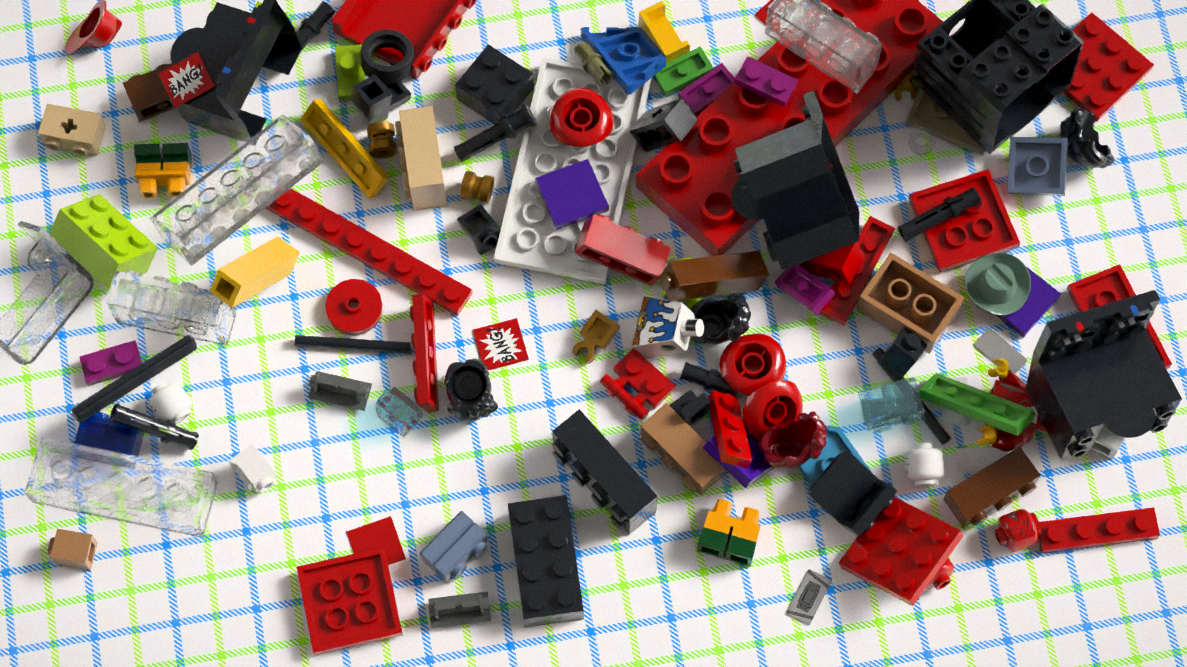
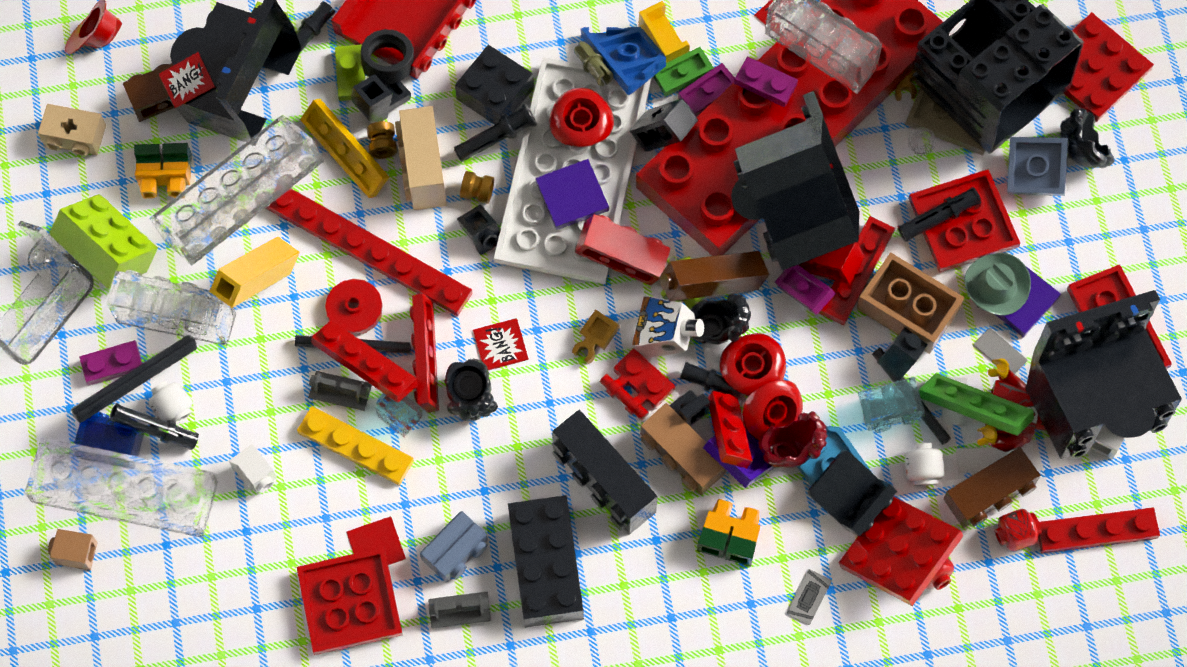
(355, 445): none -> yellow plate
(364, 361): none -> red plate

